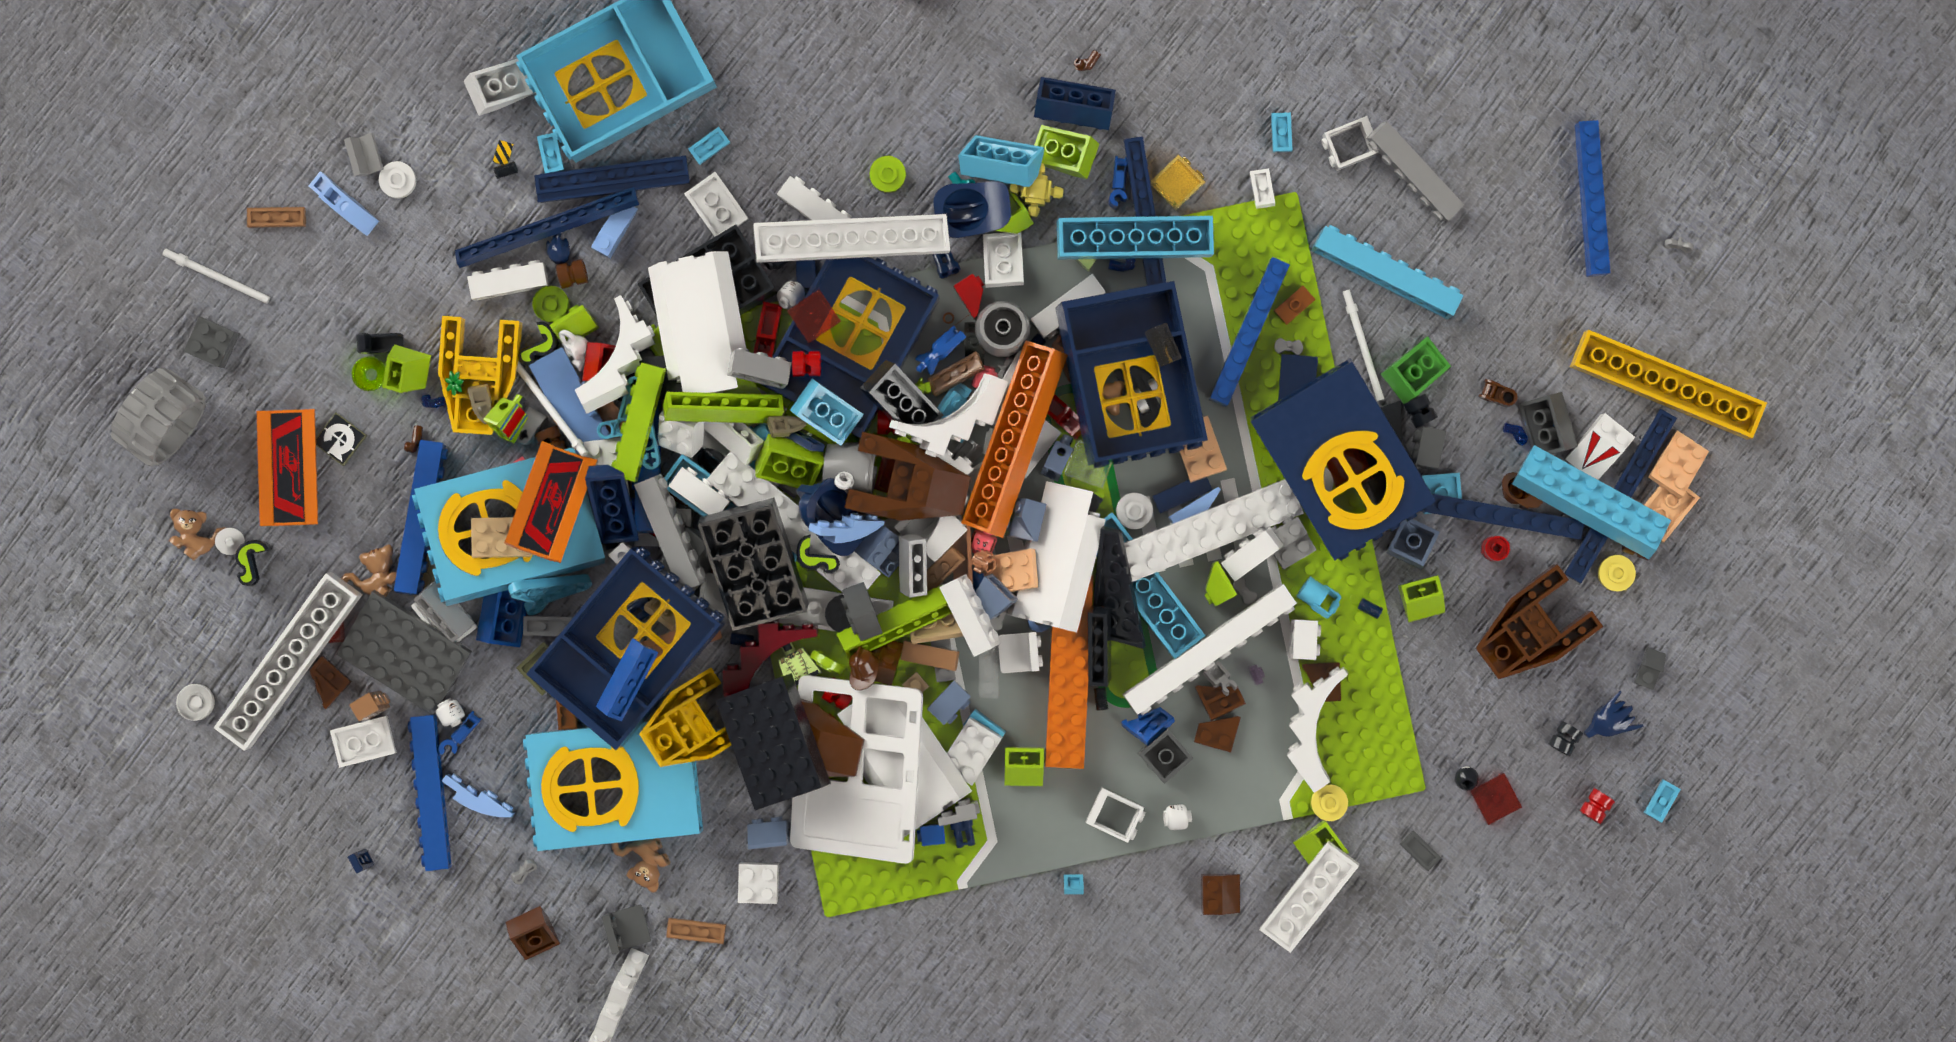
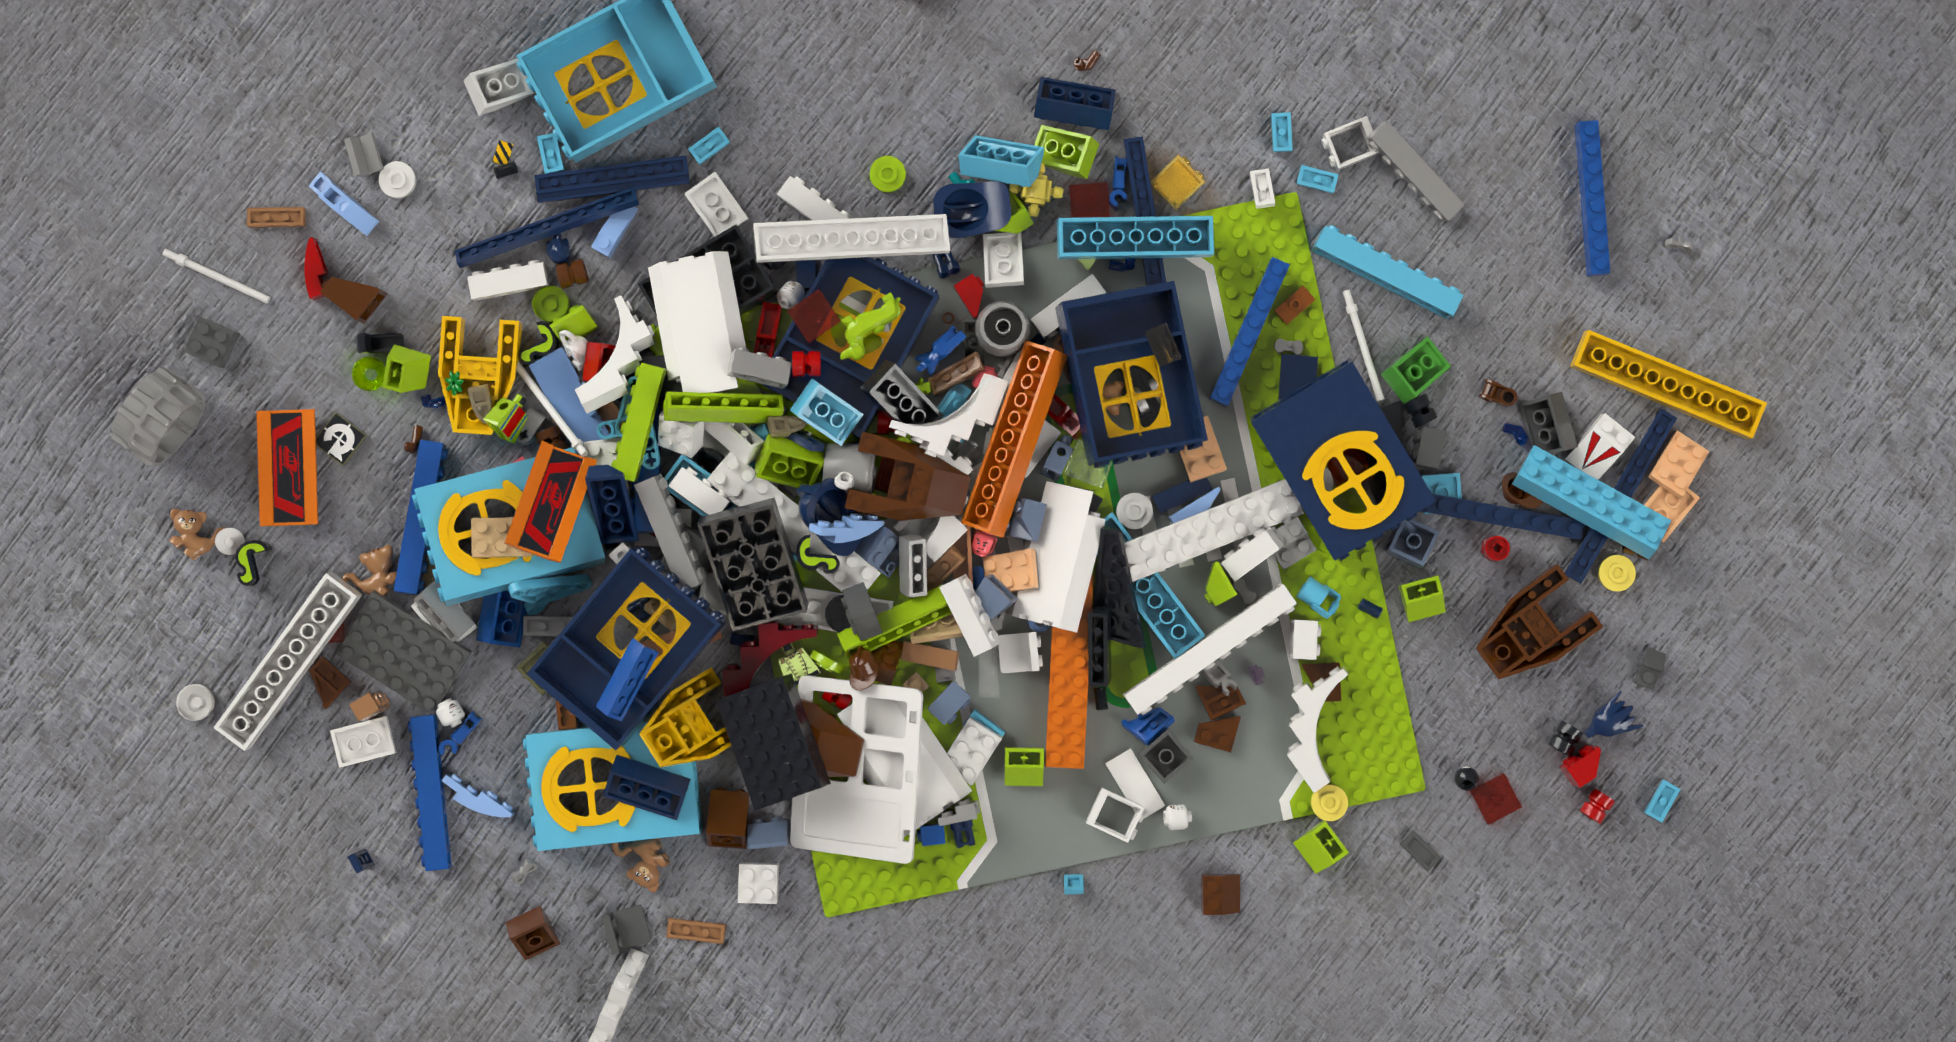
(314, 269): none -> red slope
(353, 298): none -> reddish brown slope
(646, 787): none -> dark blue slope
(728, 818): none -> reddish brown slope
(867, 323): none -> lime animal
(983, 562): nougat gear -> none
(1089, 200): none -> clear red plate
(1135, 782): none -> white sticker
(1309, 896): white plate -> none
(1317, 179): none -> medium azure plate
(1583, 766): none -> red slope

